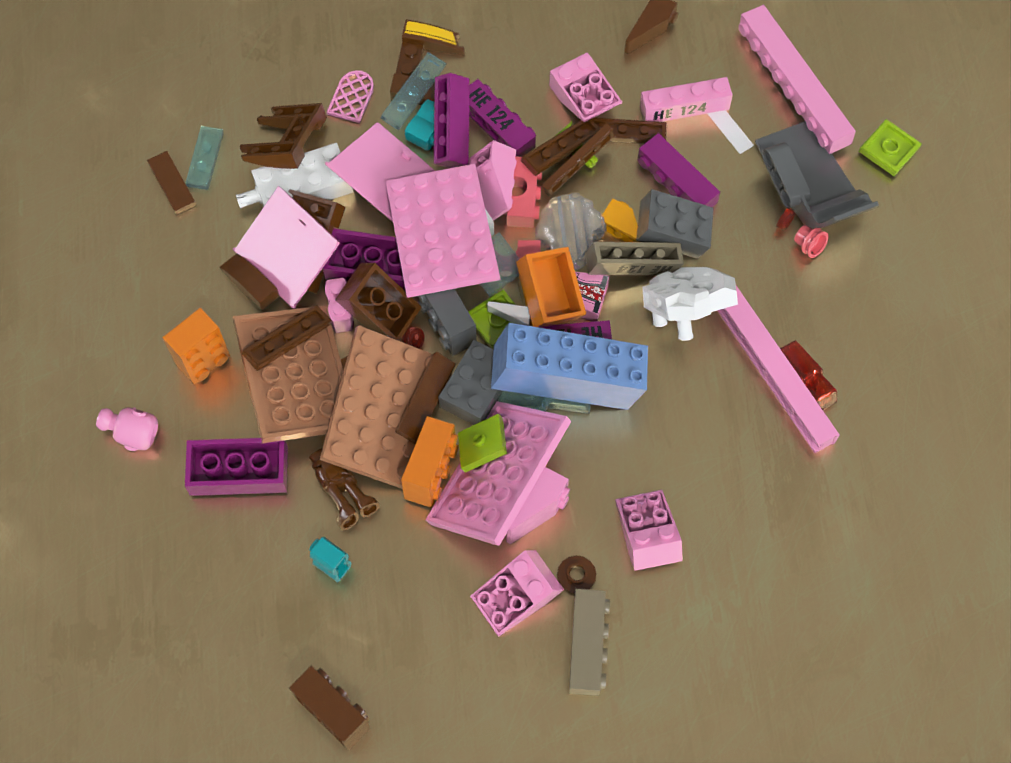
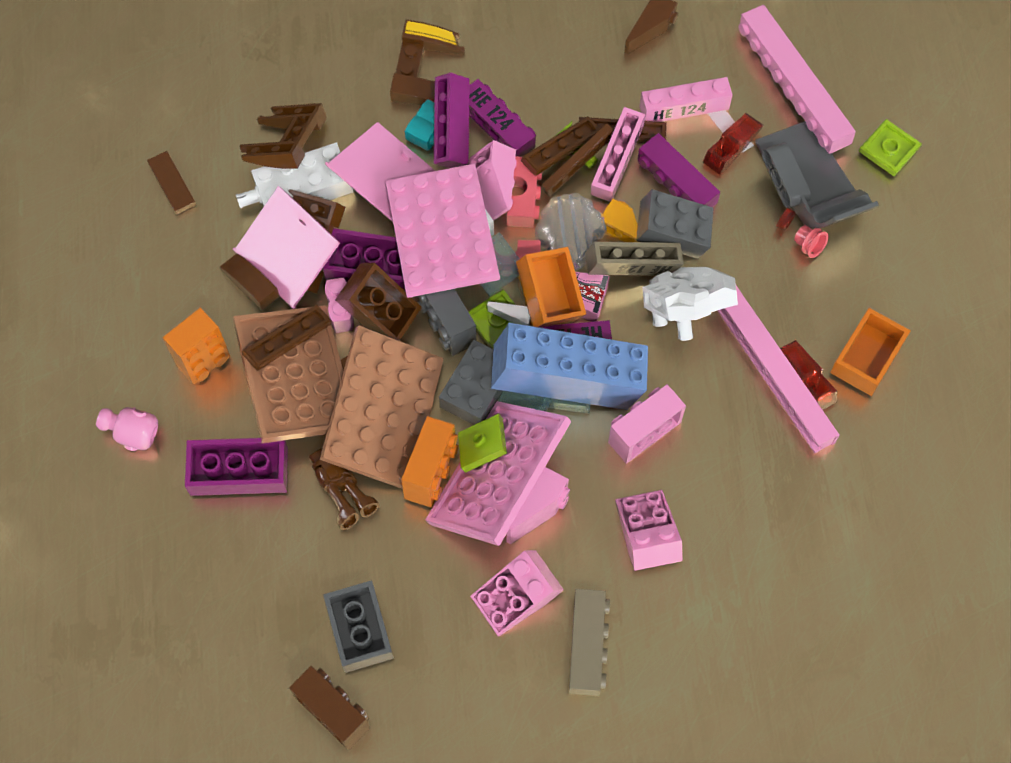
(204, 157): clear light blue tile -> none
(329, 558): teal brick -> none
(331, 112): bright pink window -> none
(358, 626): none -> dark grey brick
(413, 91): clear light blue tile -> none
(414, 337): clear red tile -> none
(425, 396): reddish brown tile -> none
(576, 562): reddish brown piece -> none
(583, 88): bright pink slope -> none
(617, 154): none -> bright pink brick
(646, 423): none -> bright pink brick
(732, 143): none -> clear red slope
(870, 351): none -> orange piece

